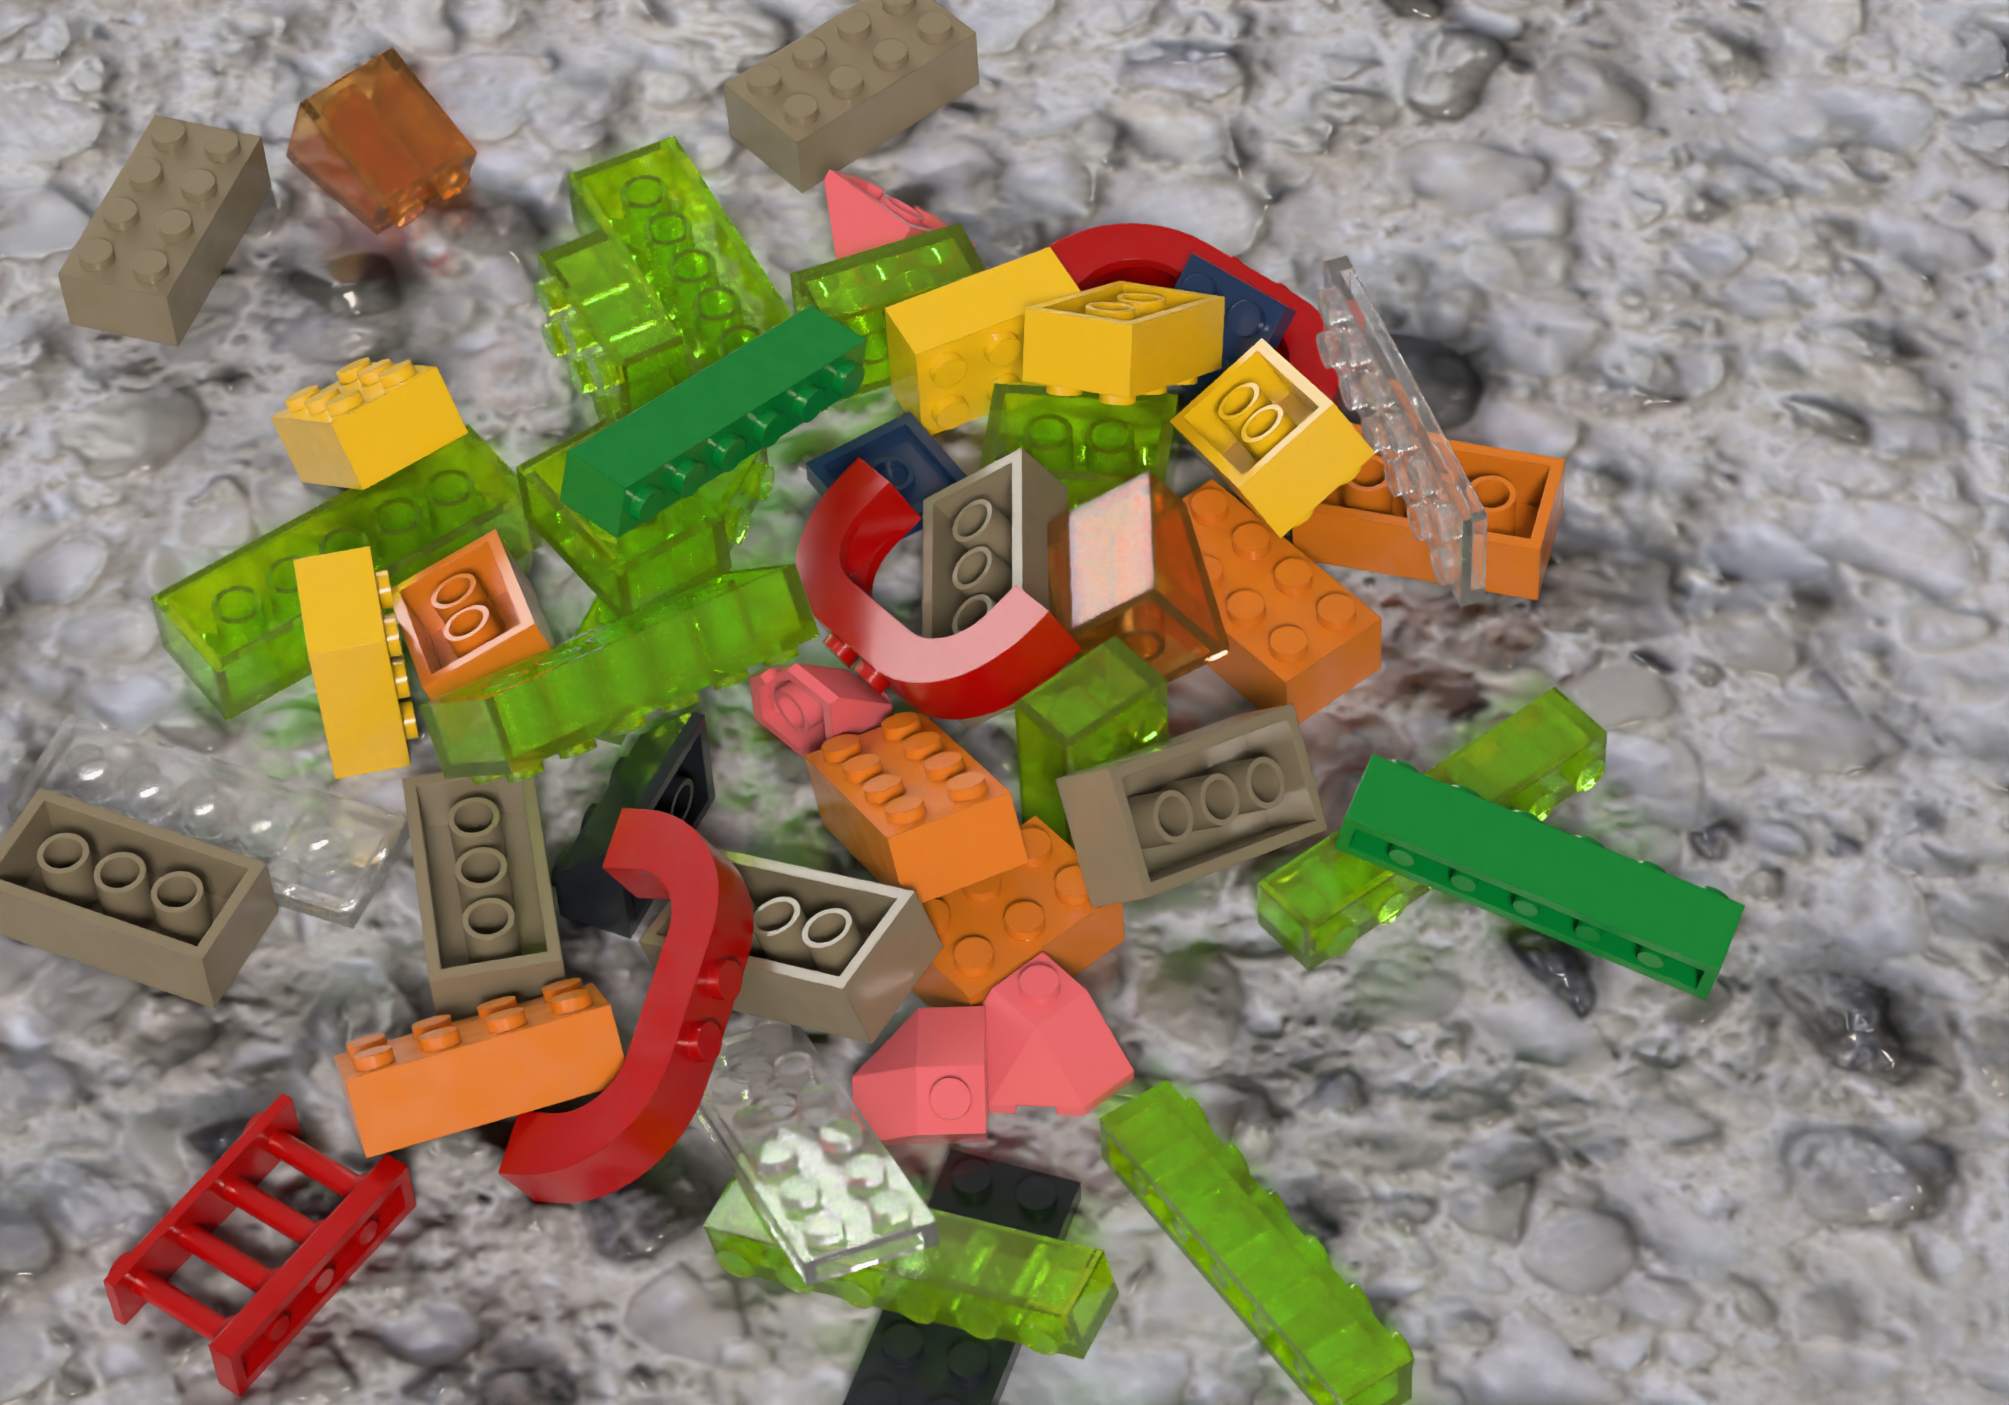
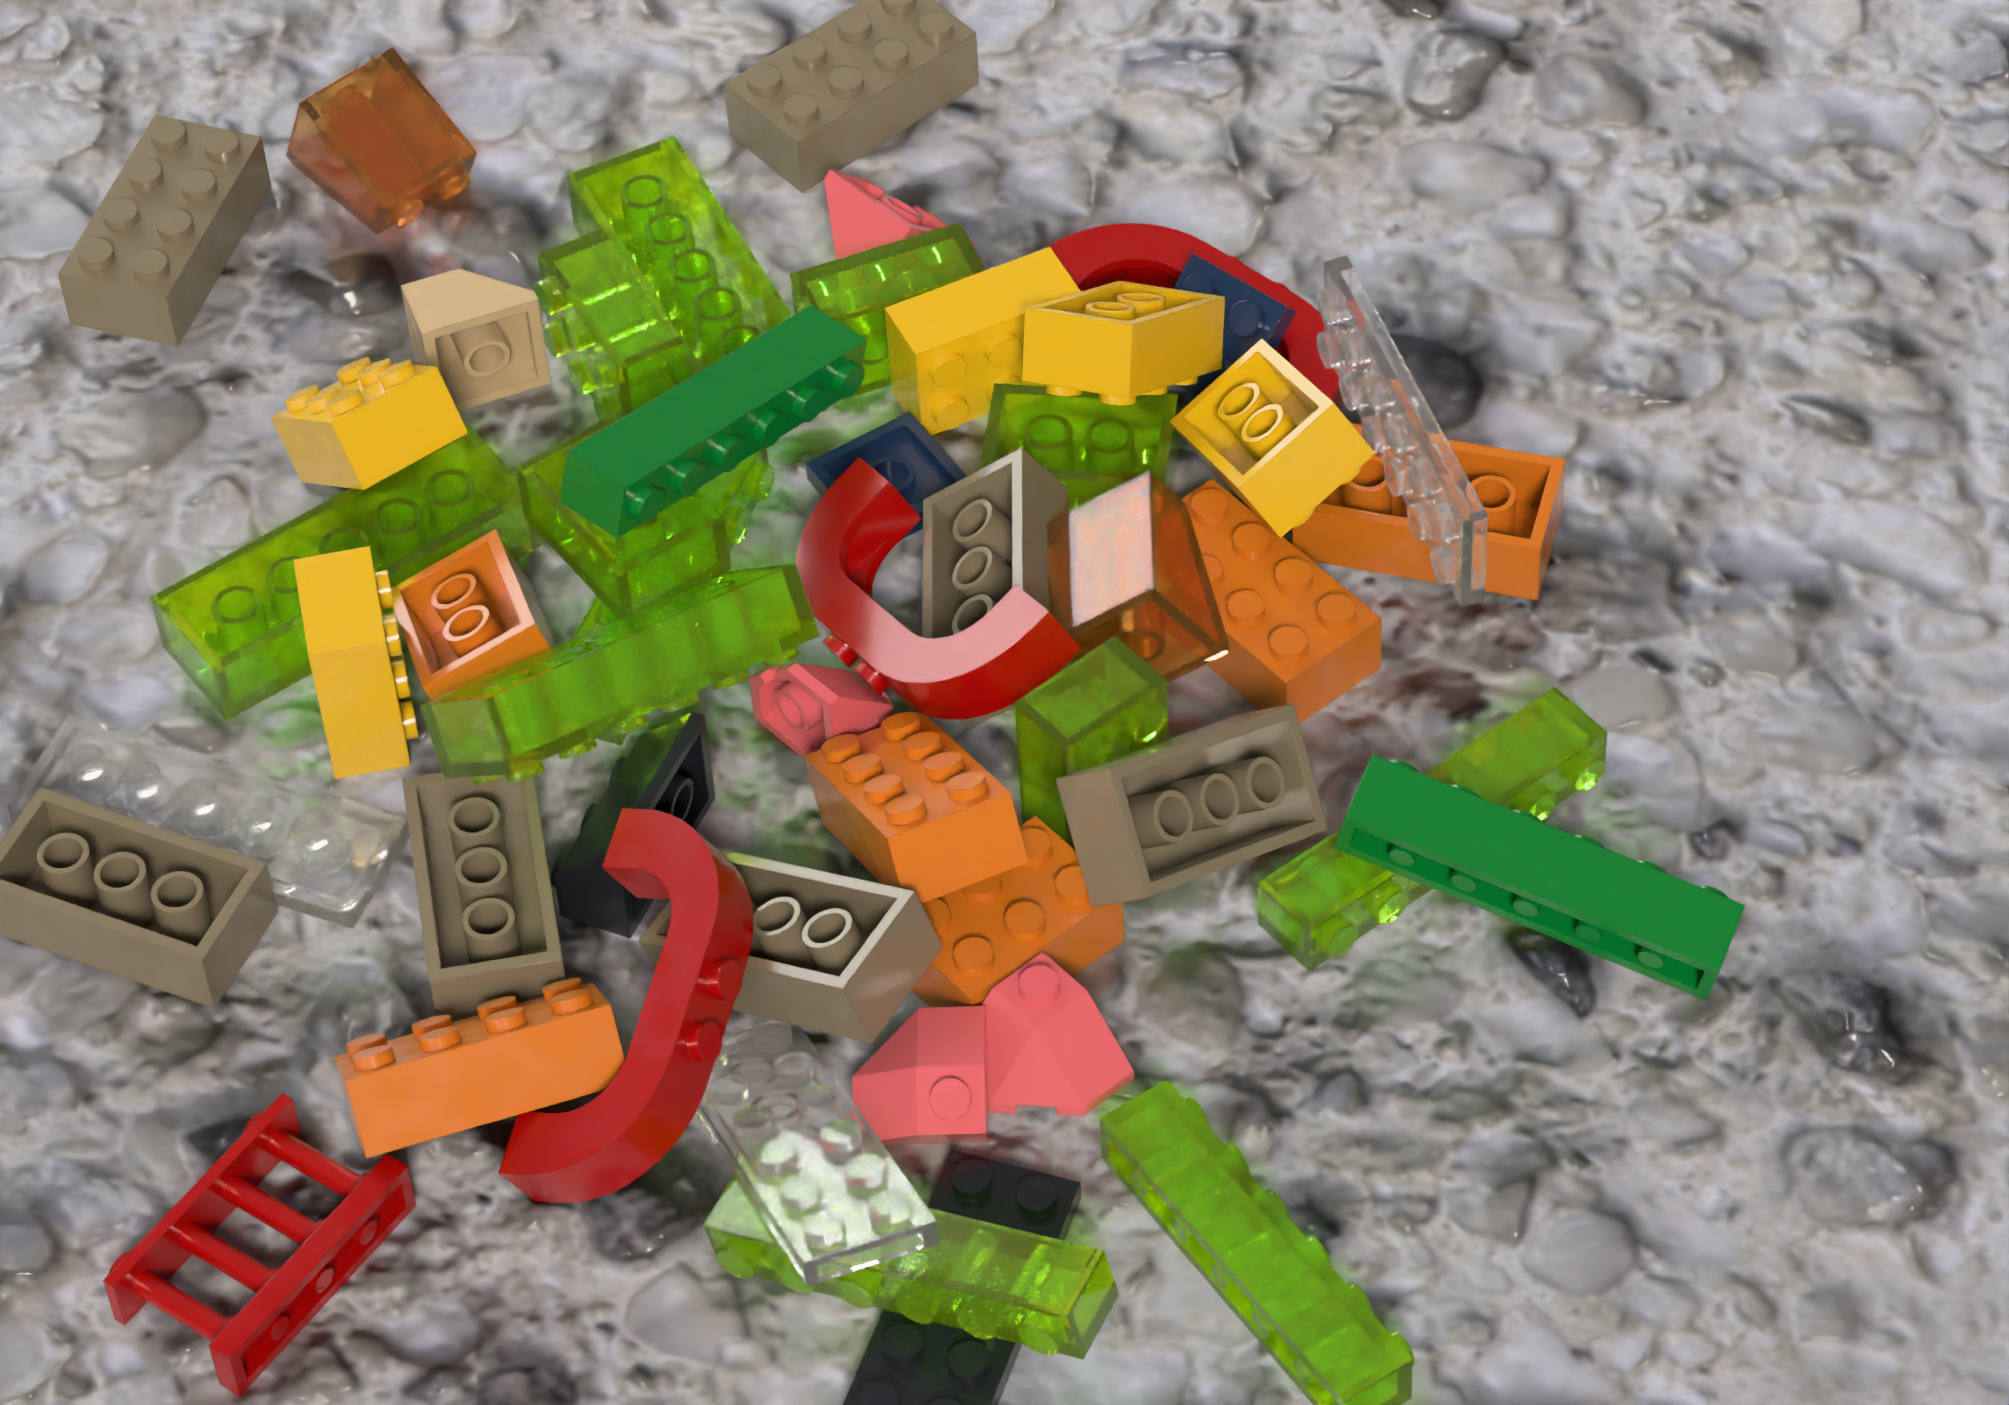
(477, 334): none -> tan slope

